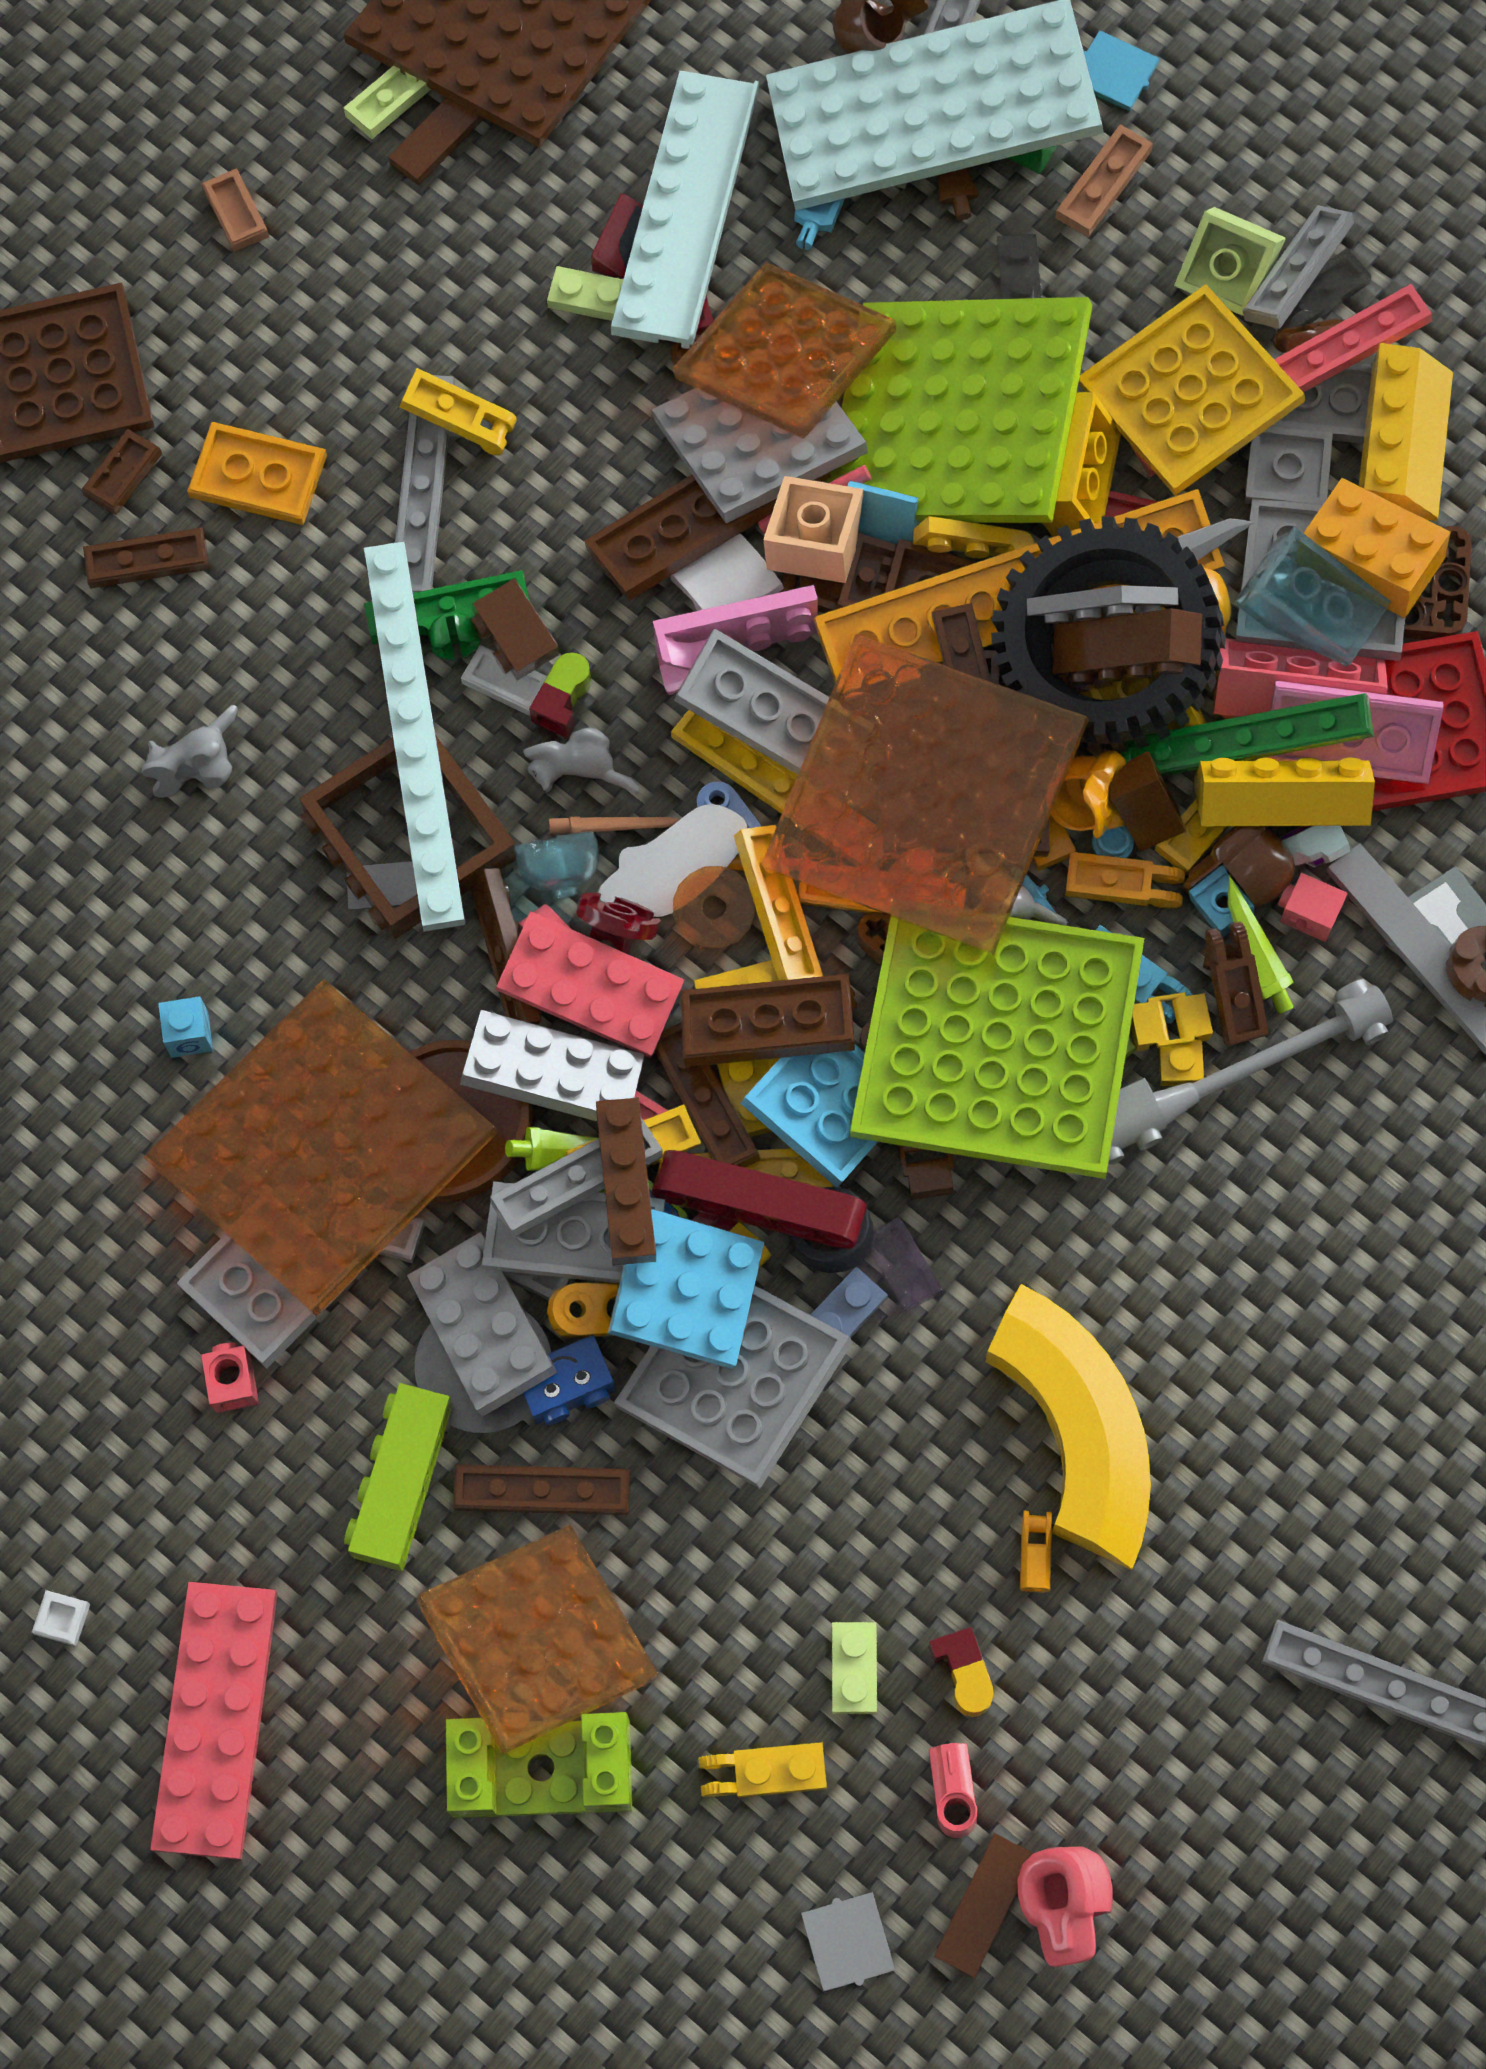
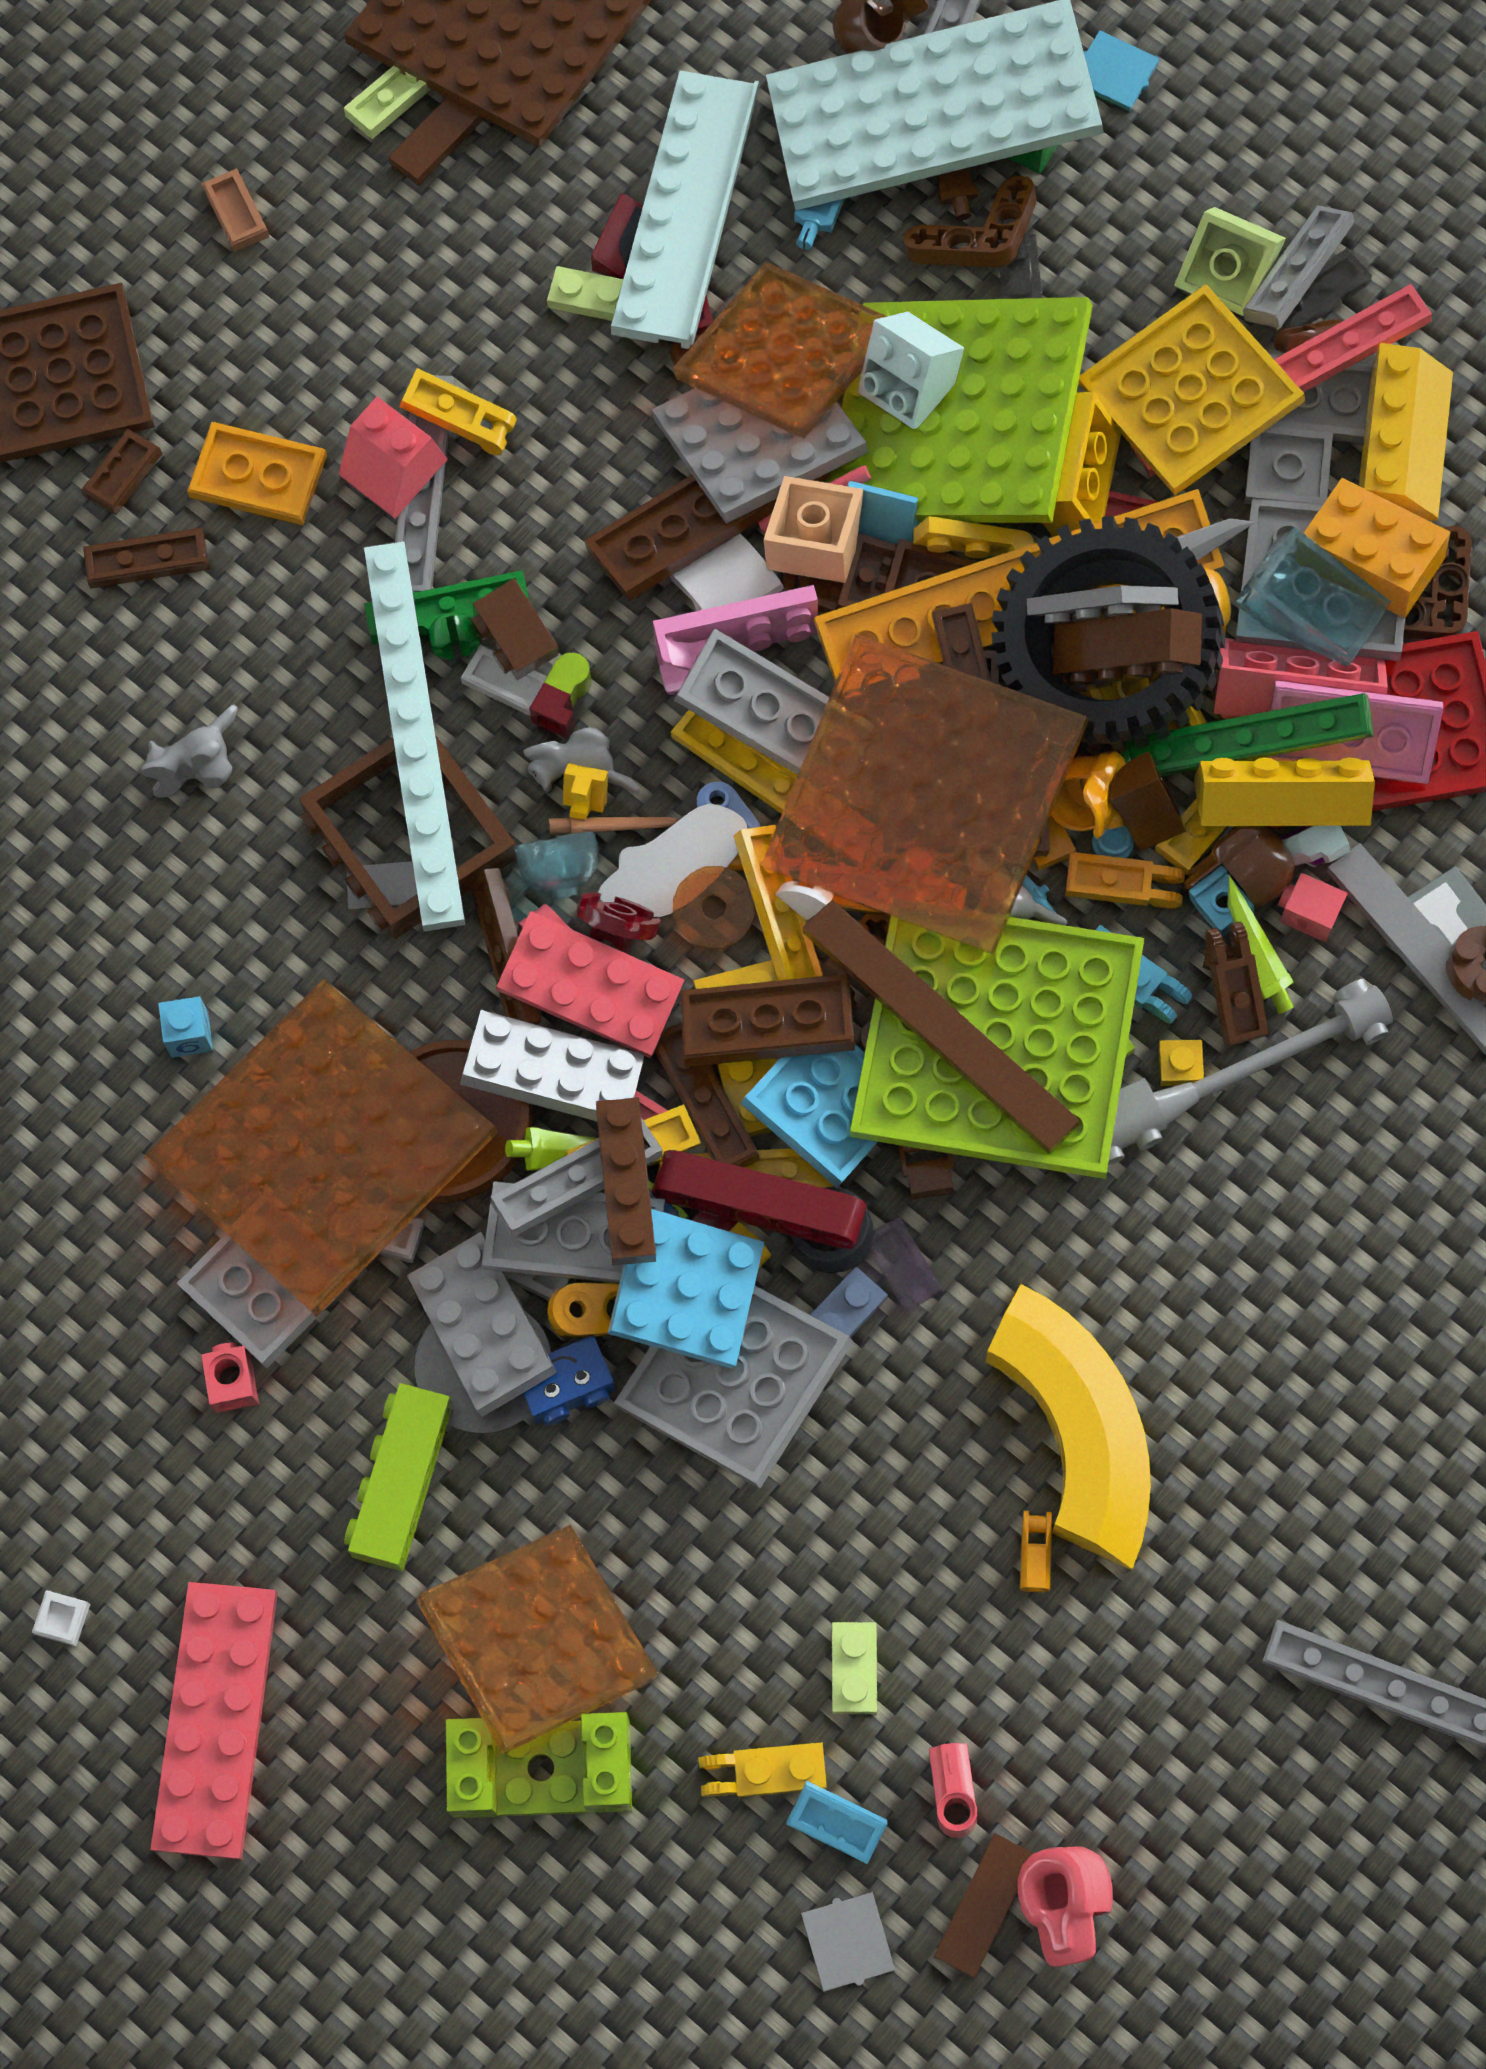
(388, 457): none -> coral slope
(541, 1489): reddish brown tile -> none
(584, 790): none -> yellow tile
(803, 899): none -> white tile
(836, 1822): none -> medium azure plate
(908, 367): none -> light aqua slope
(933, 242): none -> reddish brown beam
(941, 1027): none -> reddish brown tile
(971, 1680): leg -> none
(1104, 180): nougat plate -> none
(1150, 1027): yellow piece -> none

